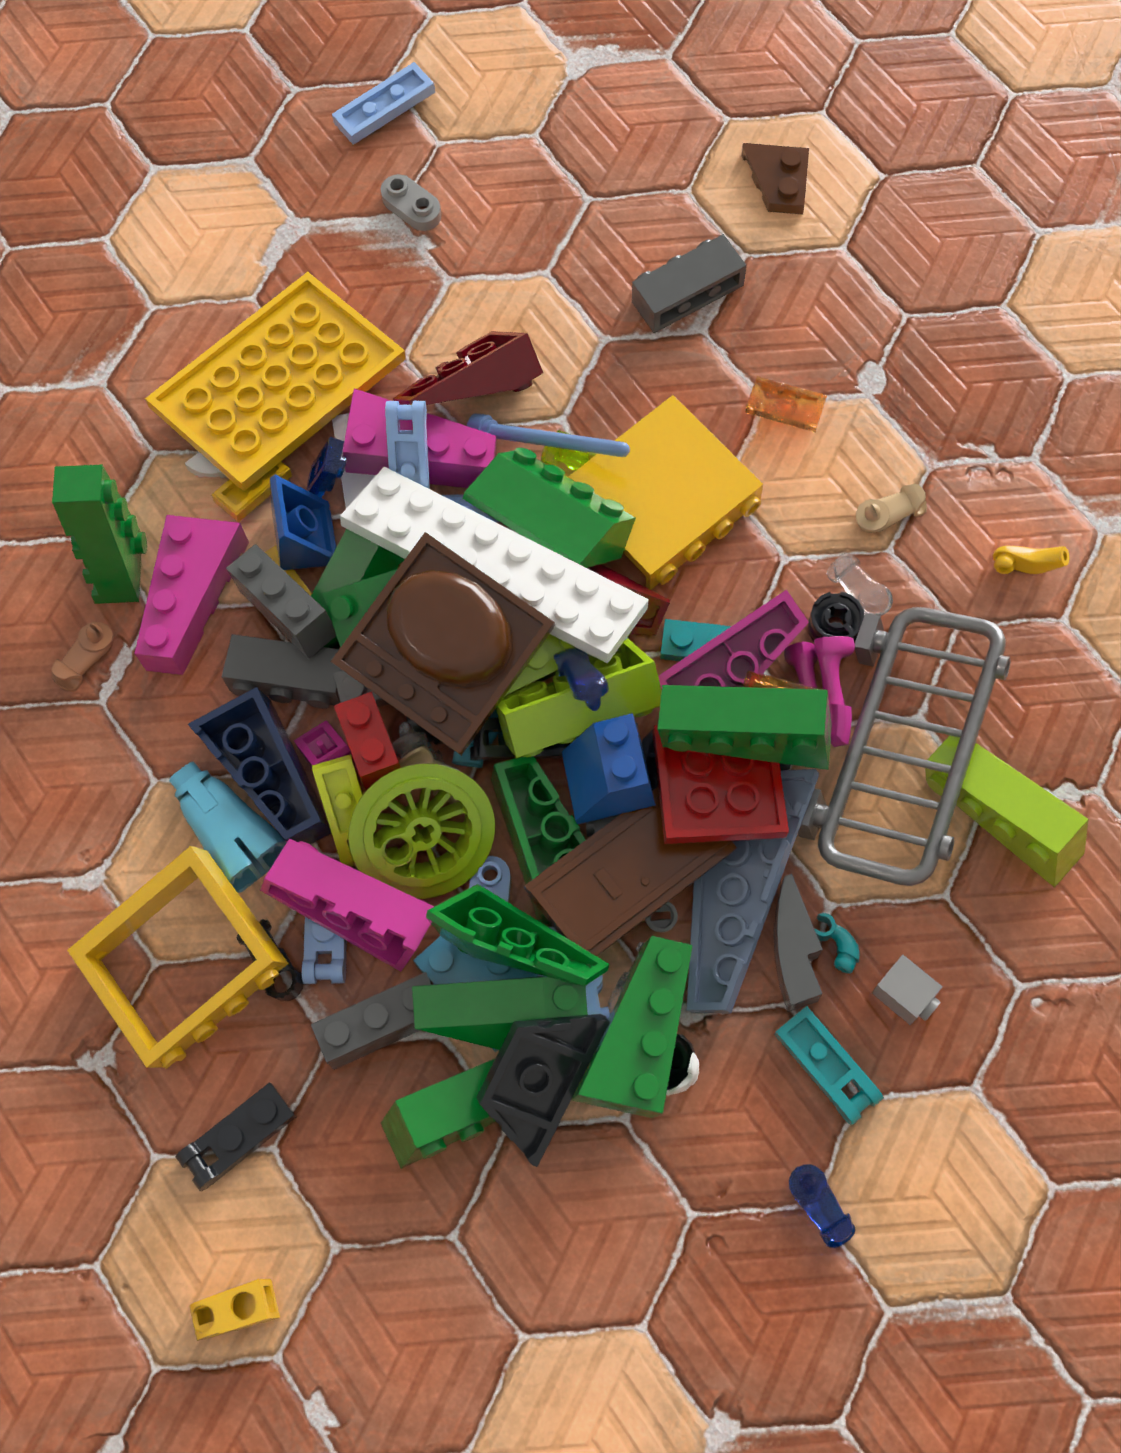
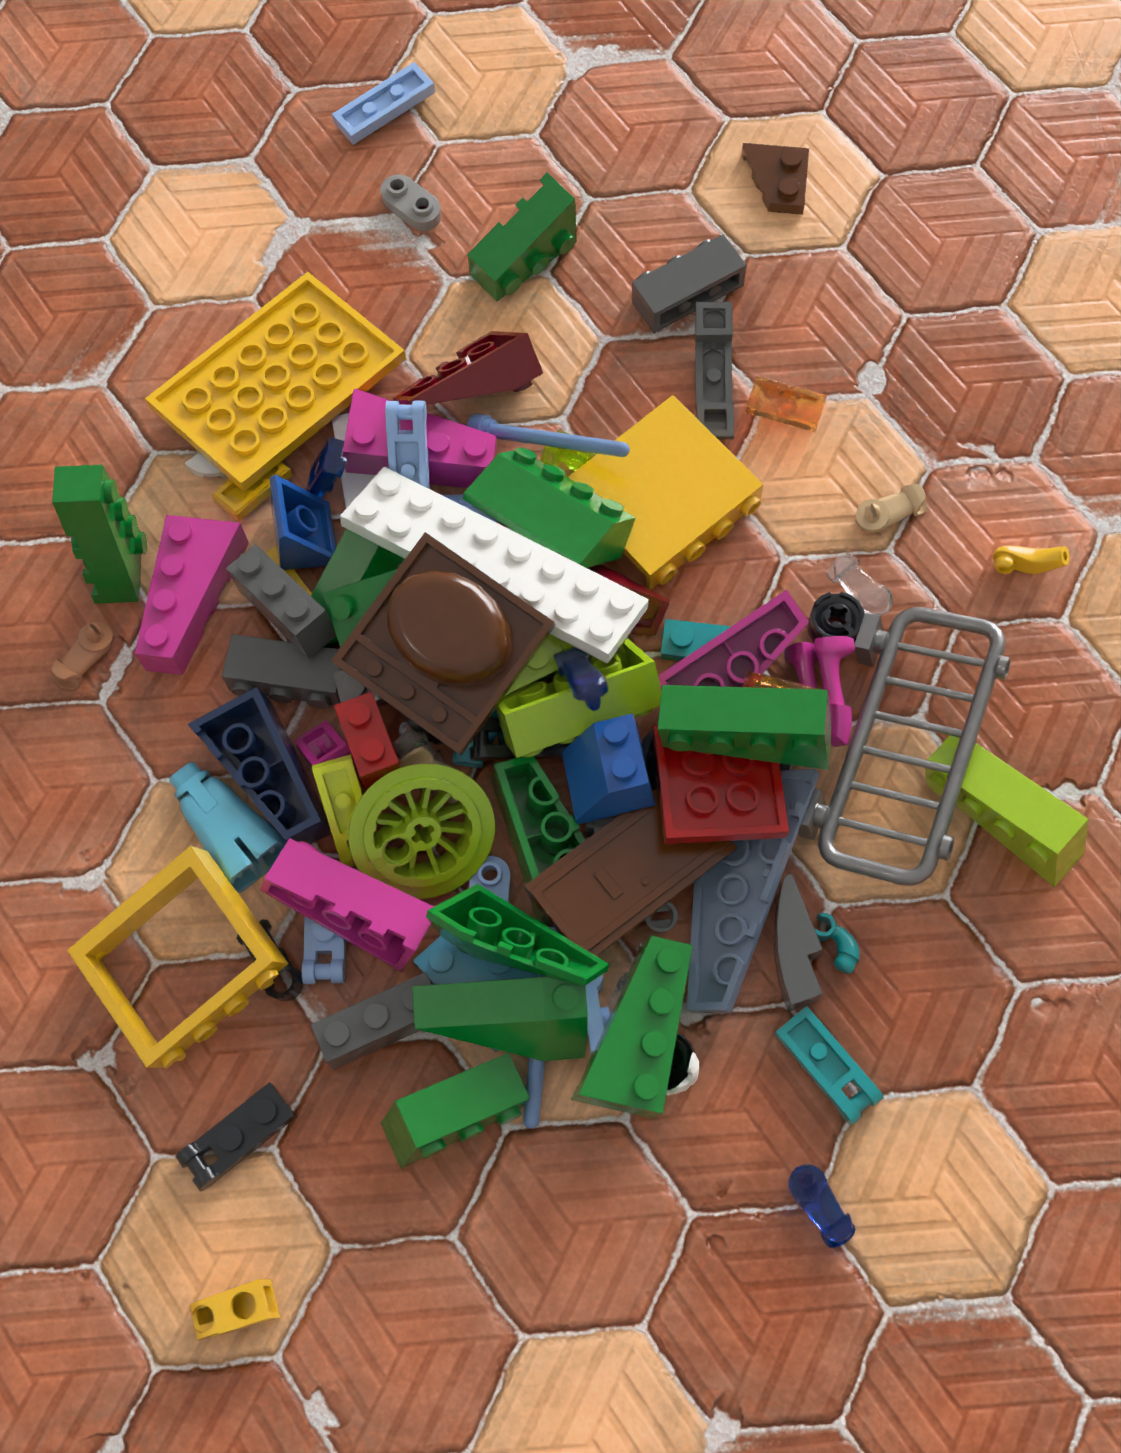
(527, 241): none -> green wedge
(538, 1077): black wing -> none
(714, 368): none -> dark grey slope
(908, 991): light grey brick -> none

